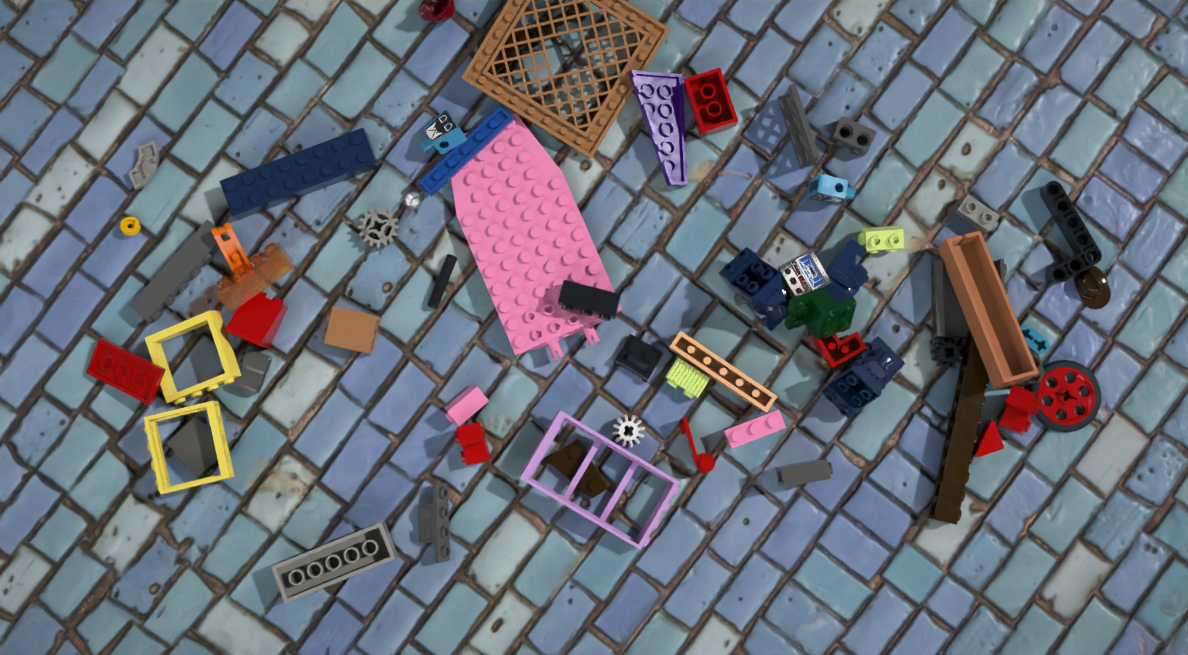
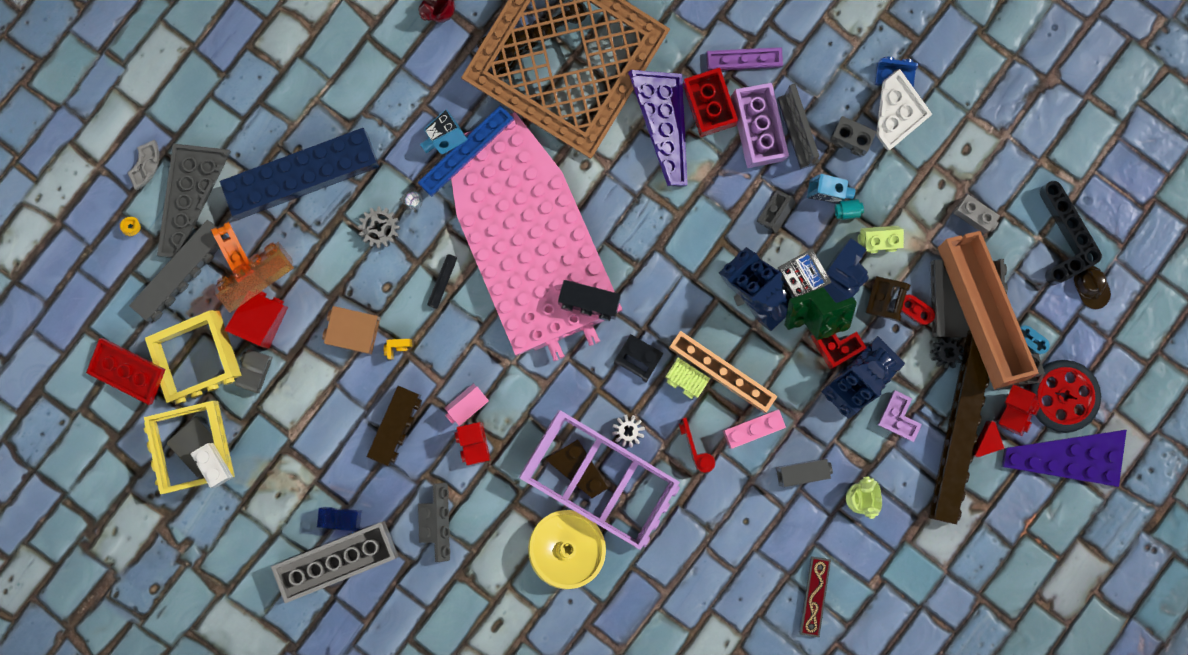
(189, 184): none -> dark grey wing
(211, 465): none -> white brick
(339, 518): none -> clear blue brick
(394, 425): none -> dark brown brick
(399, 344): none -> yellow bracket
(566, 550): none -> light yellow dish
(745, 59): none -> medium lavender tile
(759, 125): none -> lavender brick
(776, 211): none -> dark grey slope
(815, 596): none -> tile
(849, 209): none -> teal brick
(865, 497): none -> yellowish green helmet
(882, 295): none -> dark brown plate
(888, 65): none -> blue bracket
(895, 419): none -> lavender plate
(899, 110): none -> white plate
(916, 309): none -> red plate
(1083, 458): none -> dark purple wing

